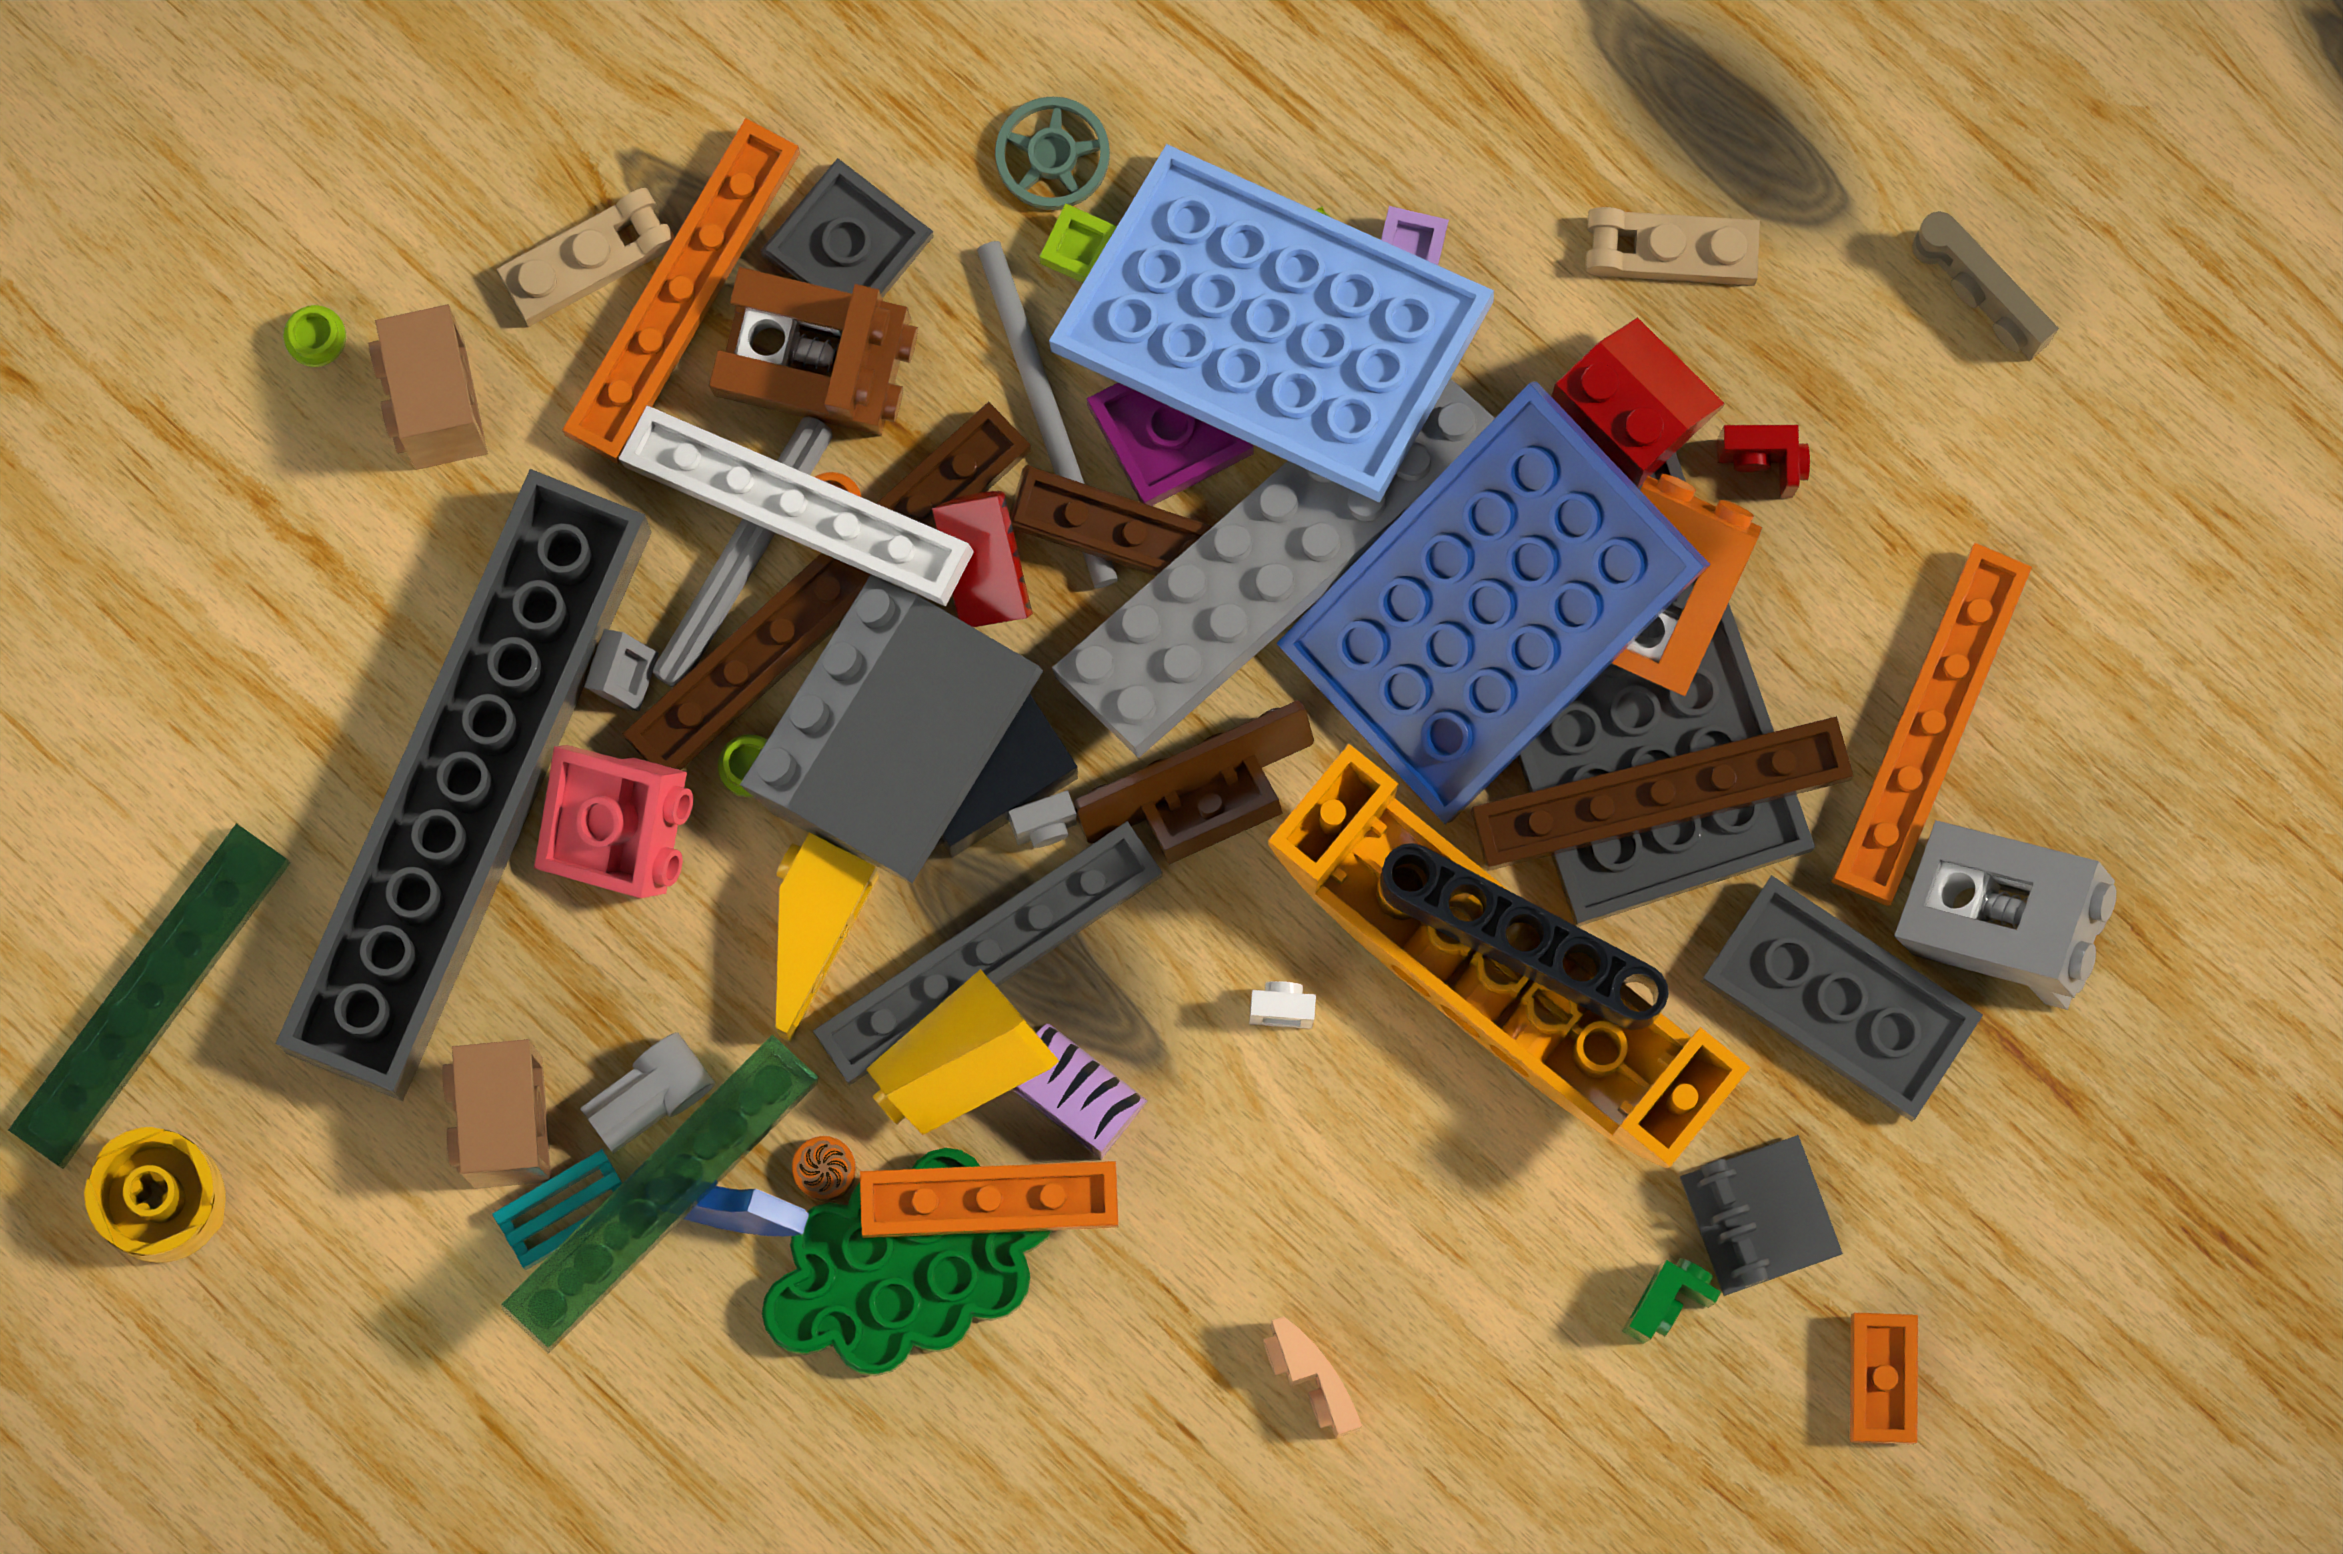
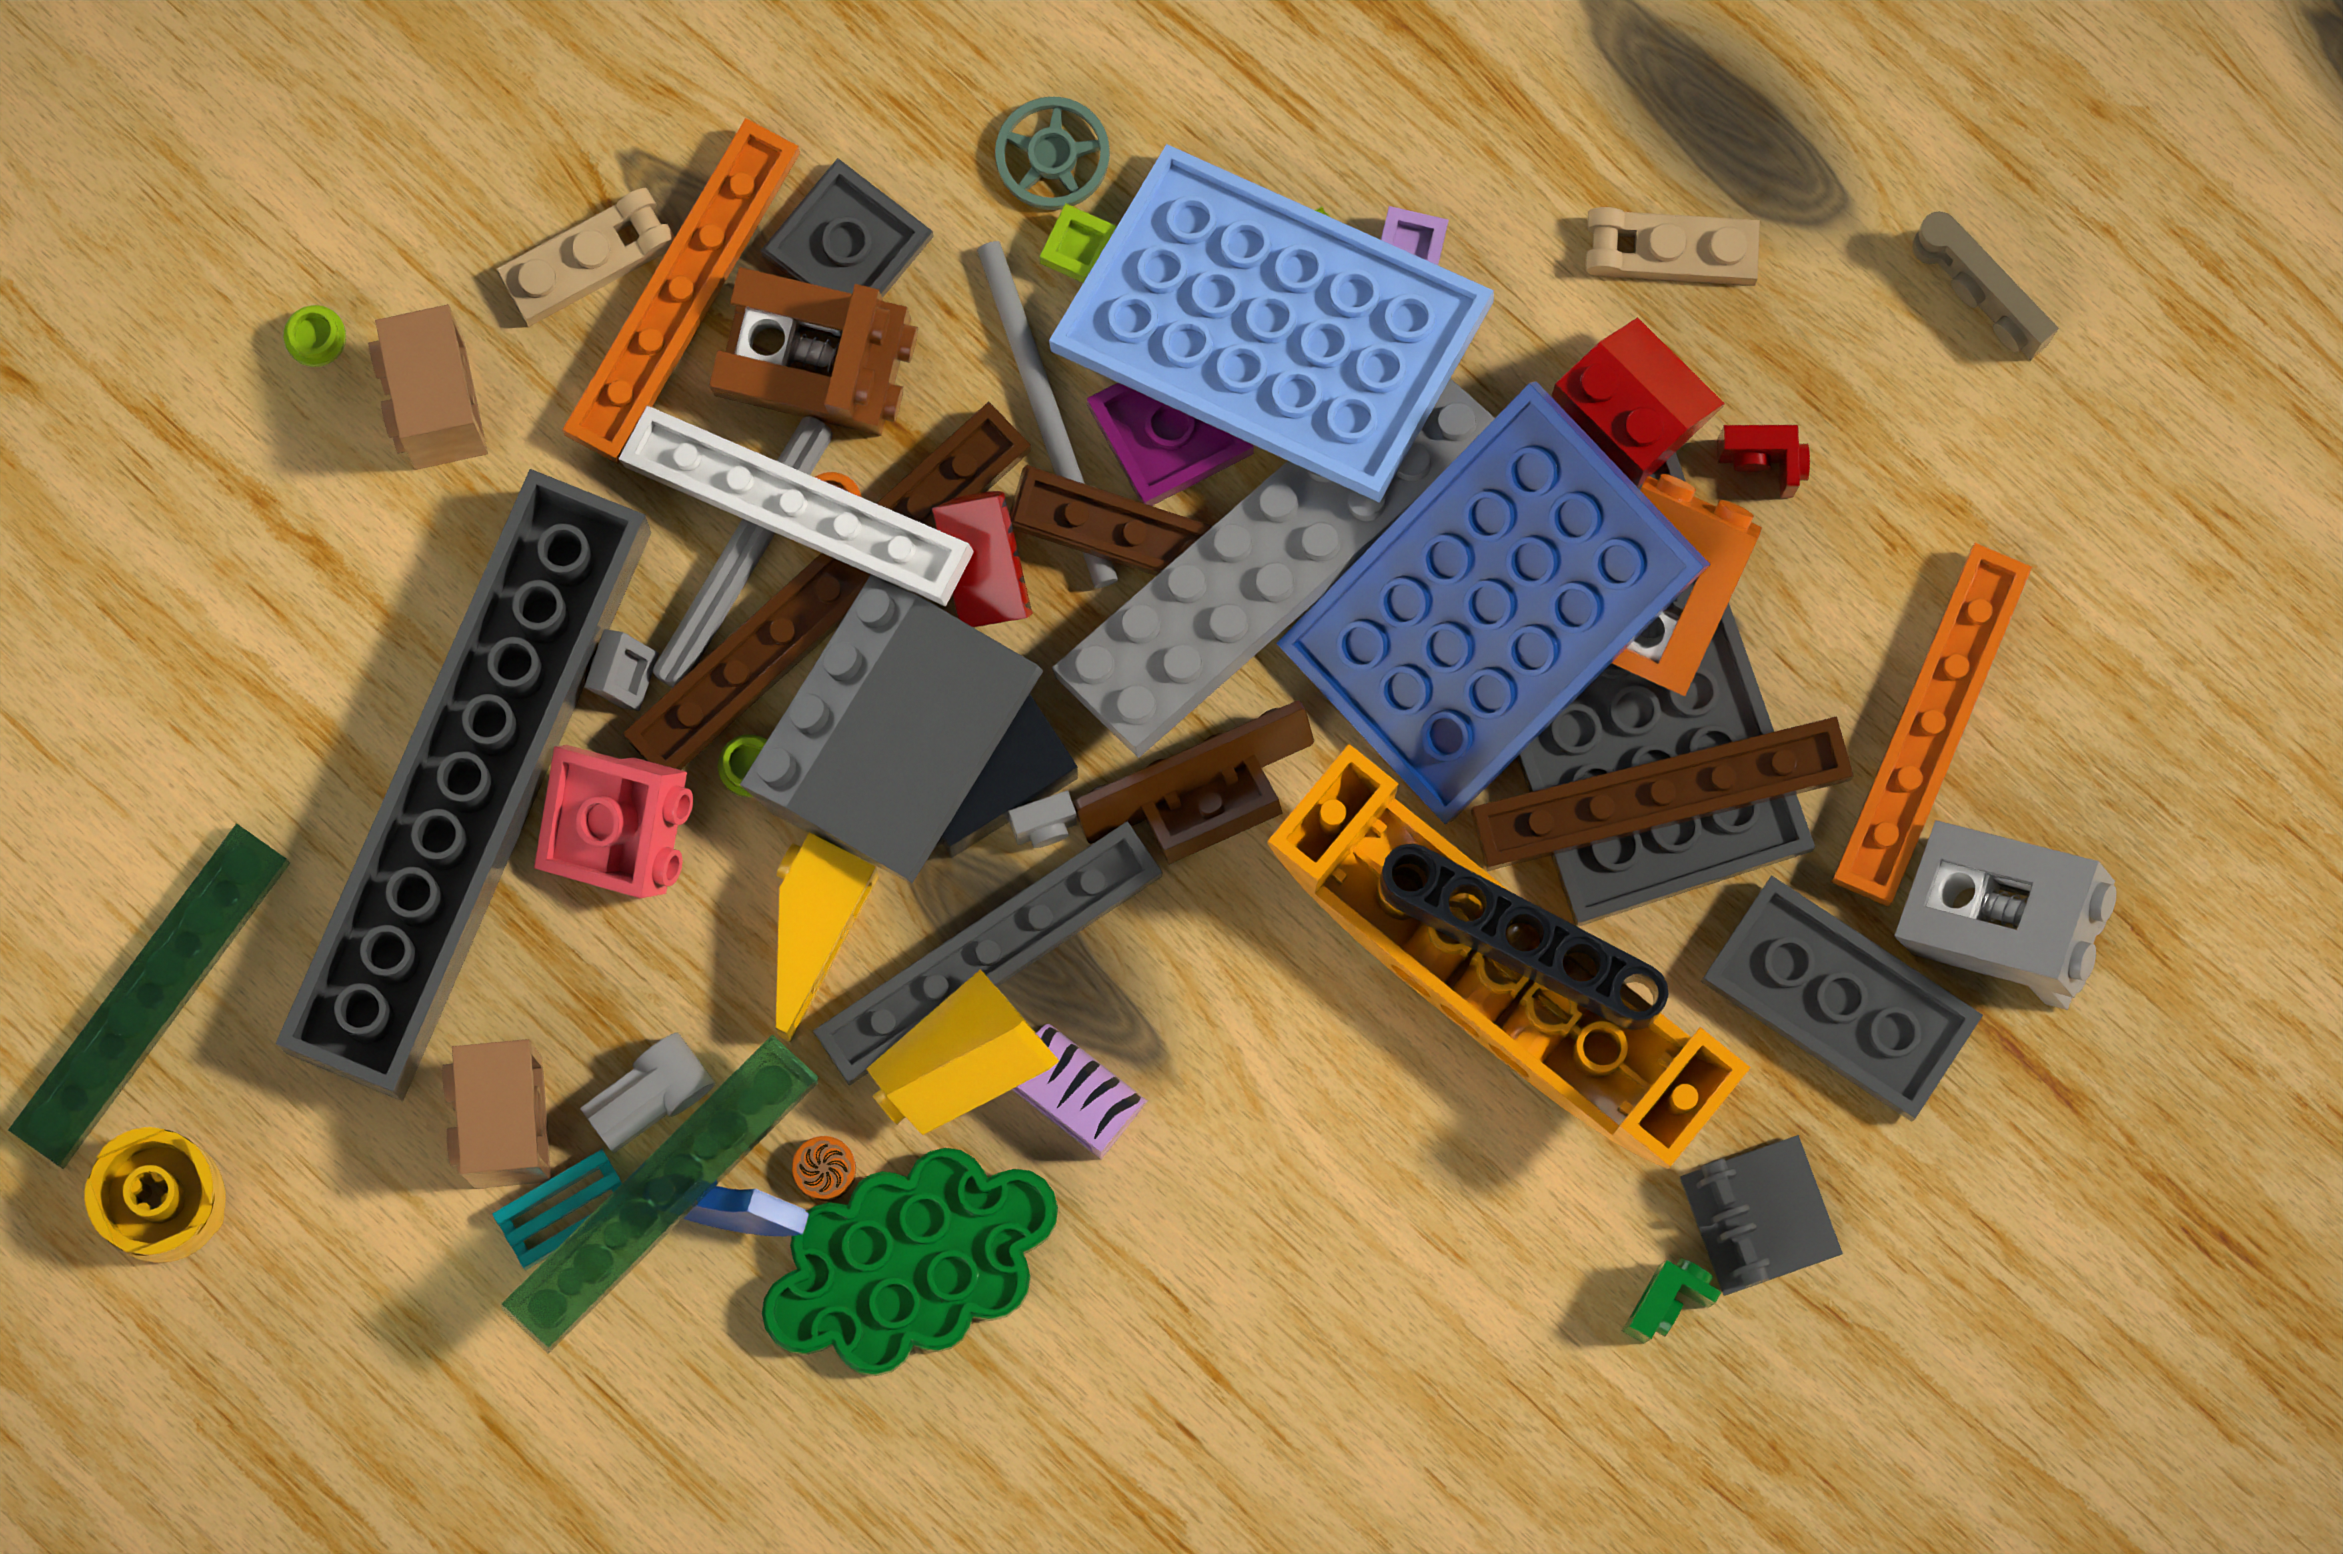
(989, 1199): orange plate -> none
(1282, 1006): white plate -> none
(1302, 1360): light nougat slope -> none
(1884, 1378): orange plate -> none

